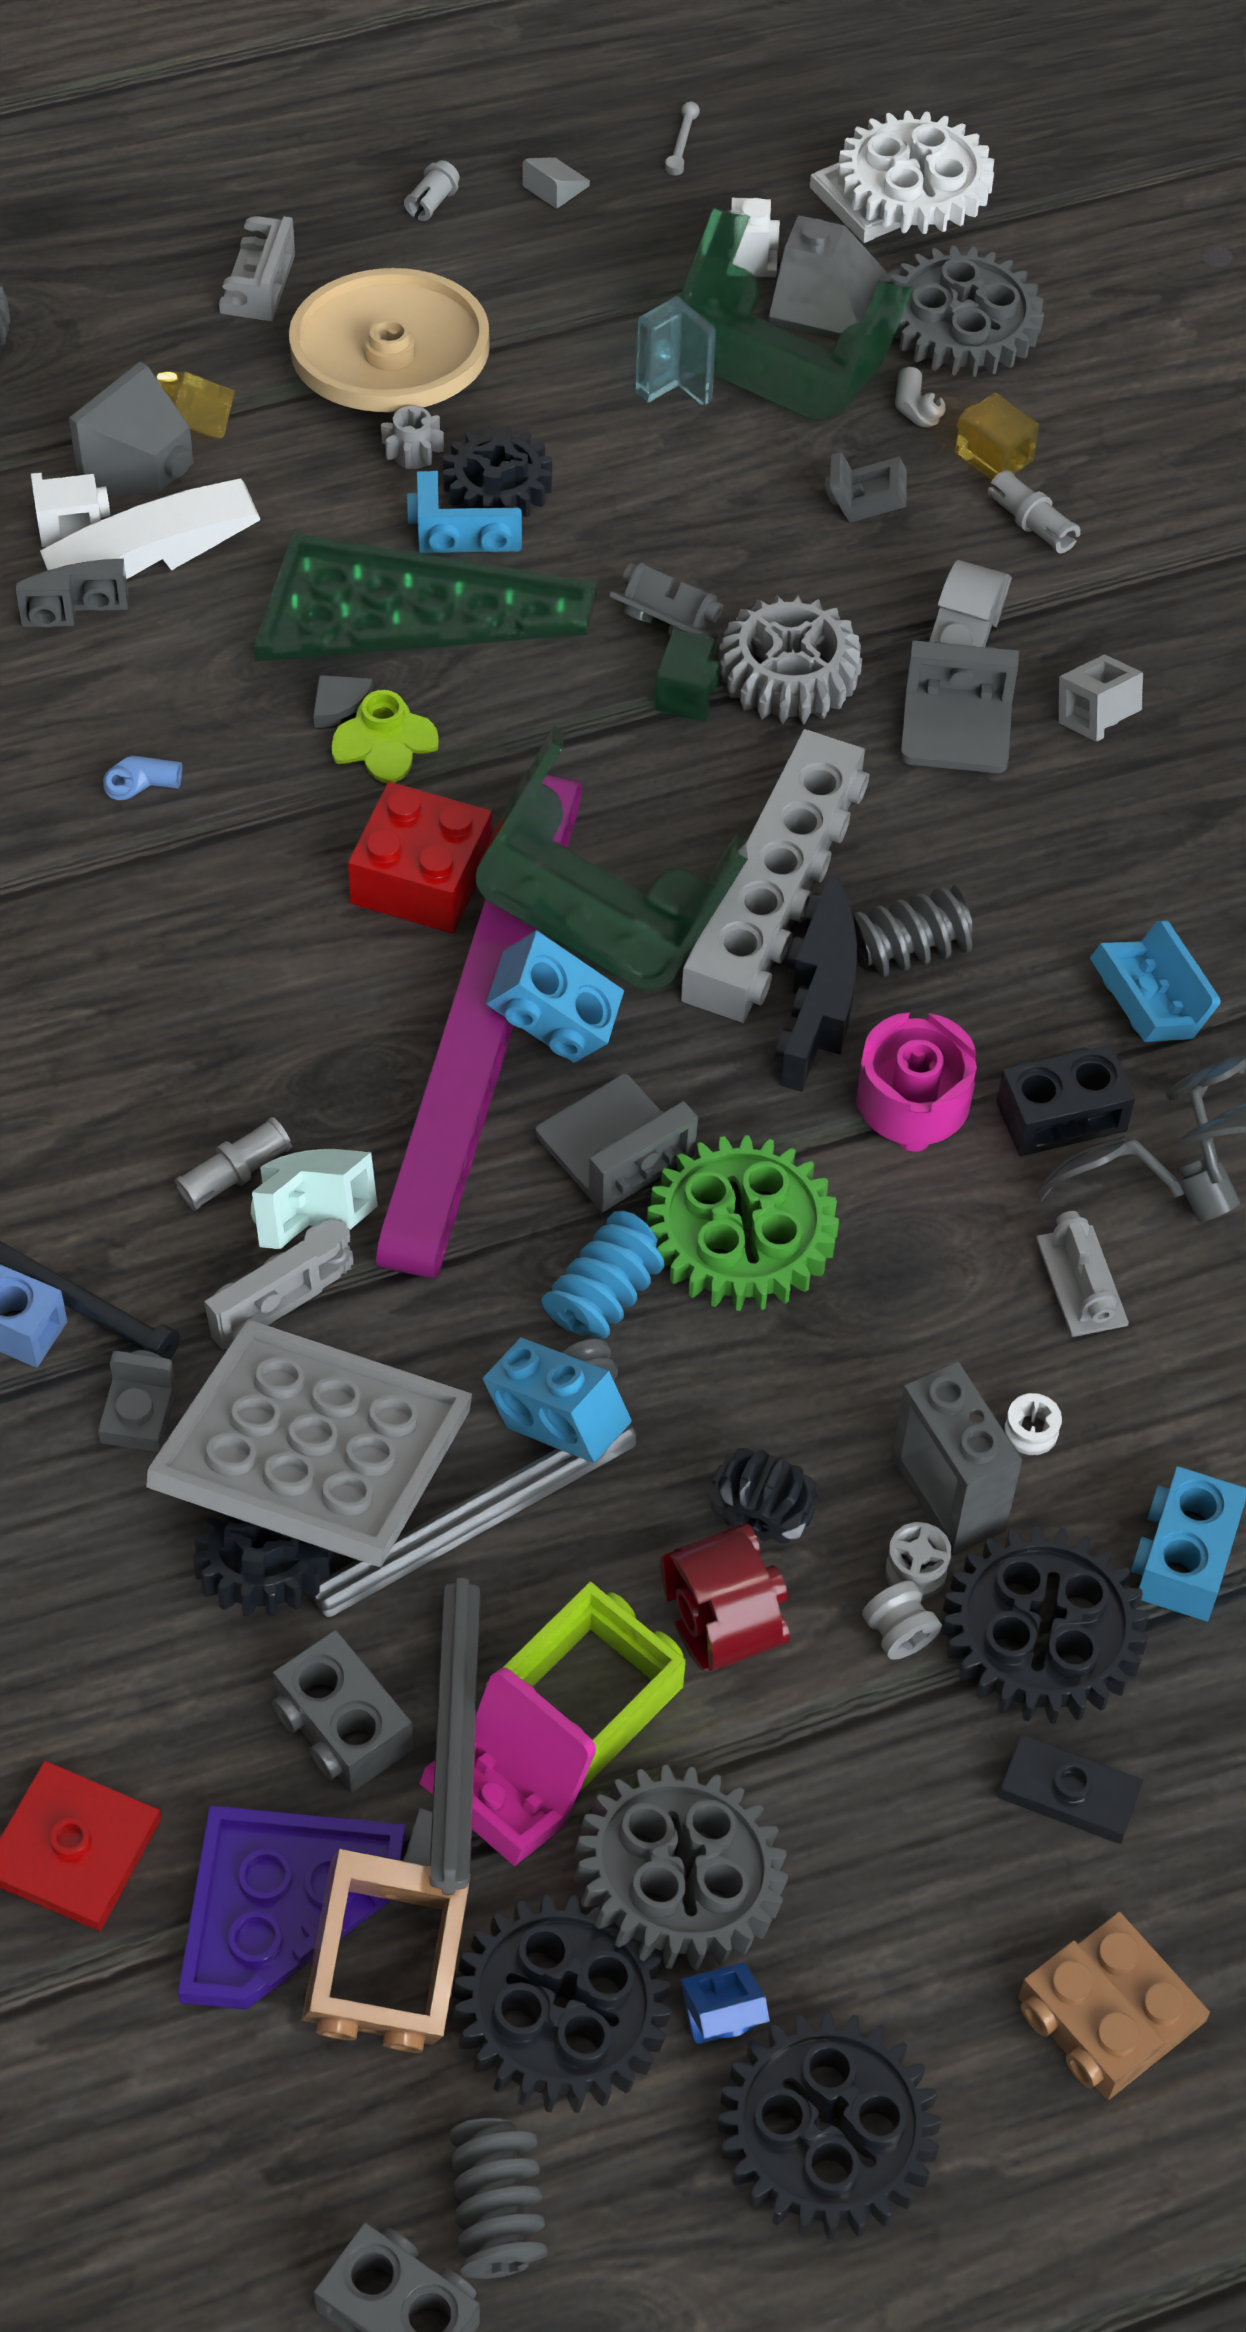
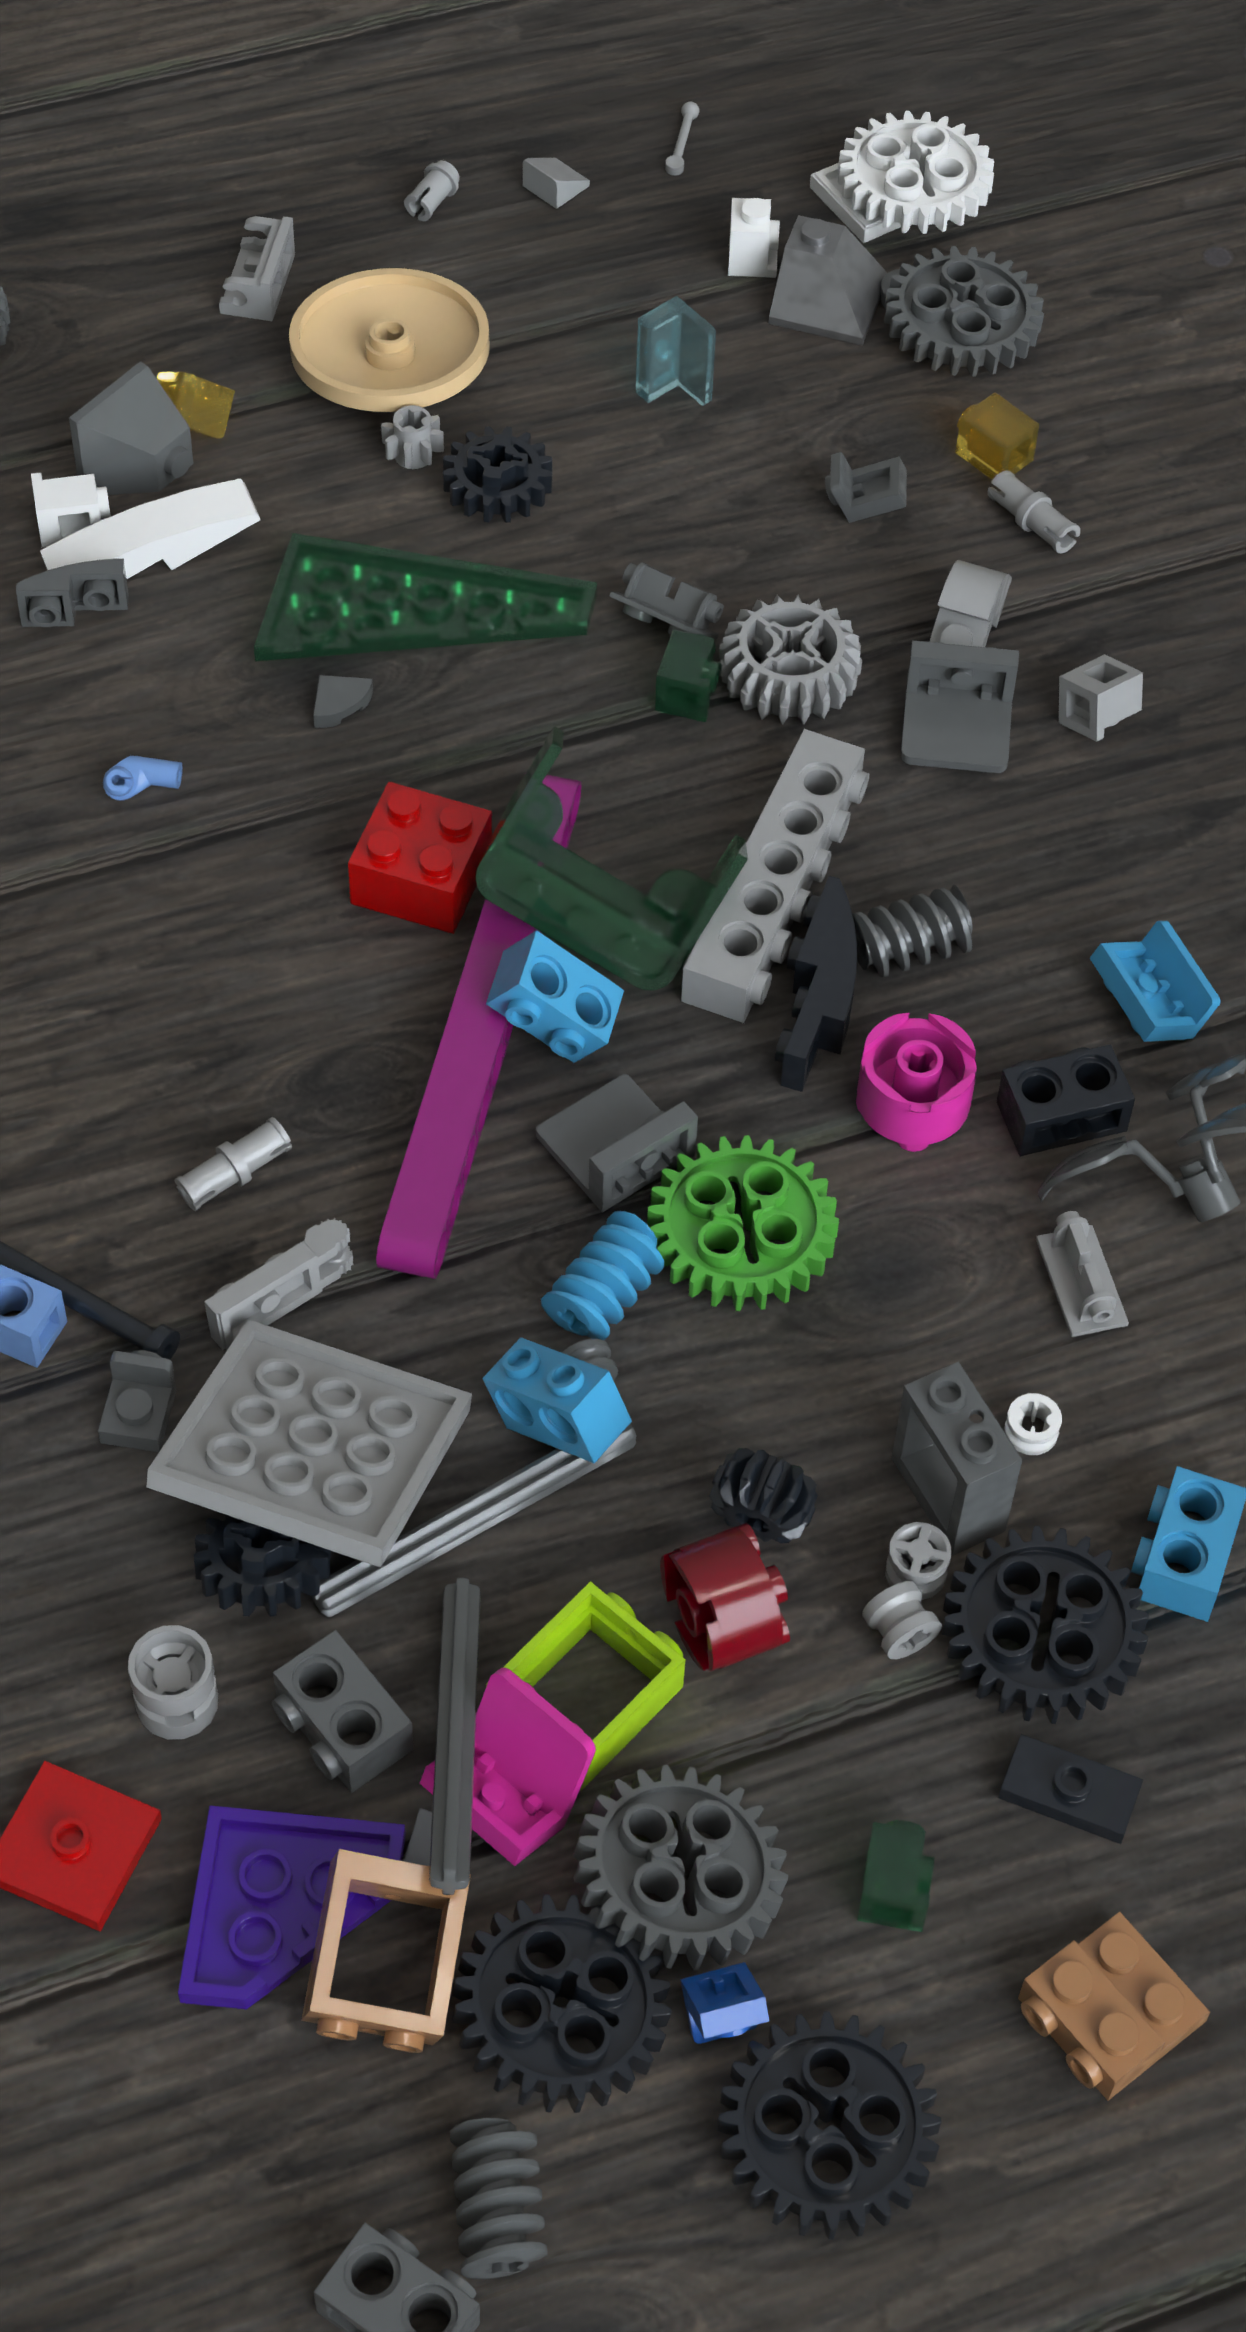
(173, 1682): none -> light grey wheel
(310, 1189): light aqua brick -> none
(384, 737): lime plate -> none
(460, 528): dark azure bracket -> none
(770, 358): clear green windscreen -> none
(896, 1877): none -> clear green brick
(912, 404): light grey arm -> none

